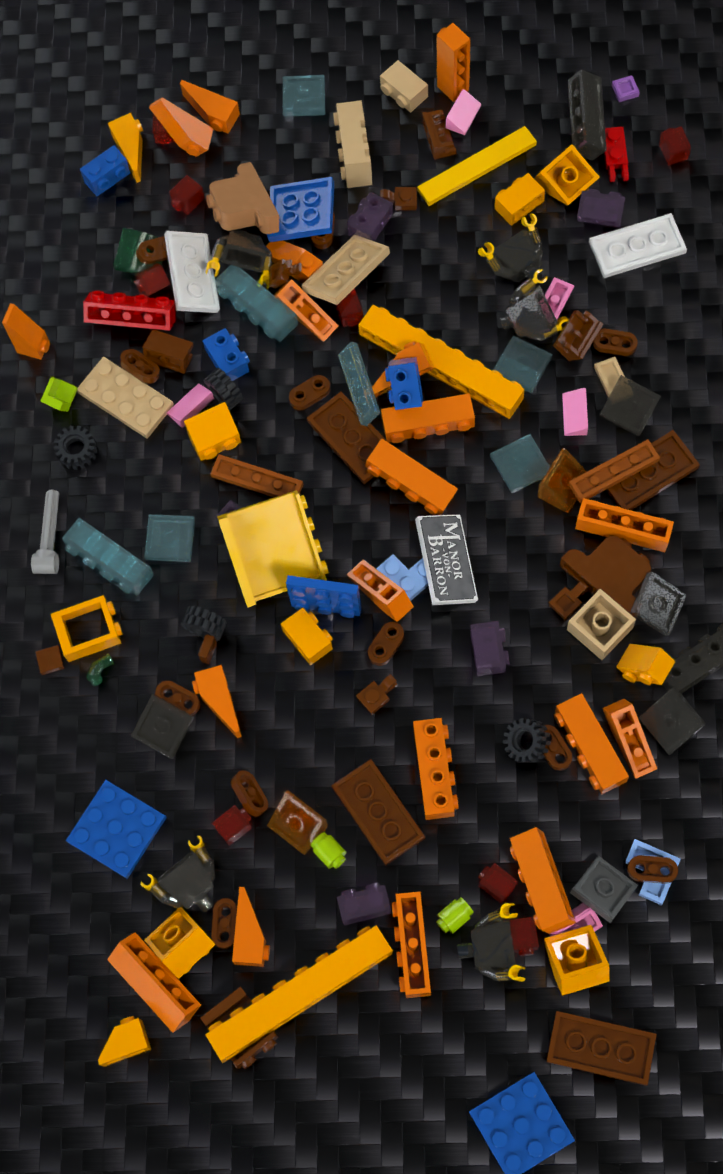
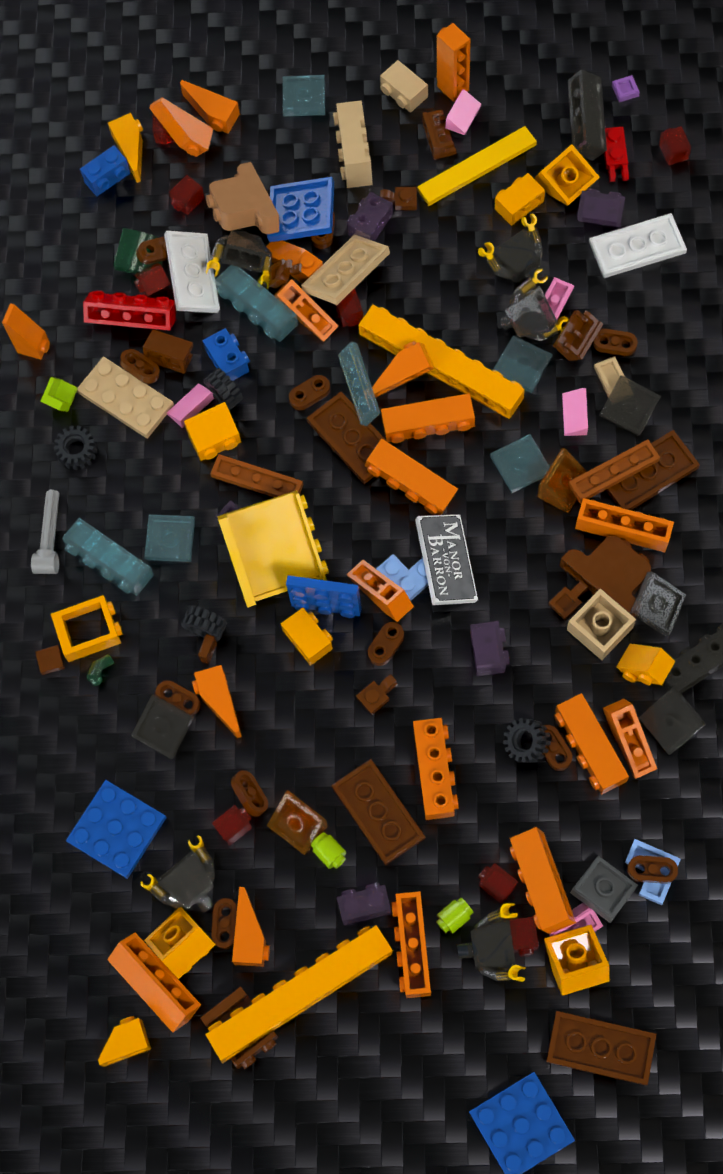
(405, 383): blue brick -> none

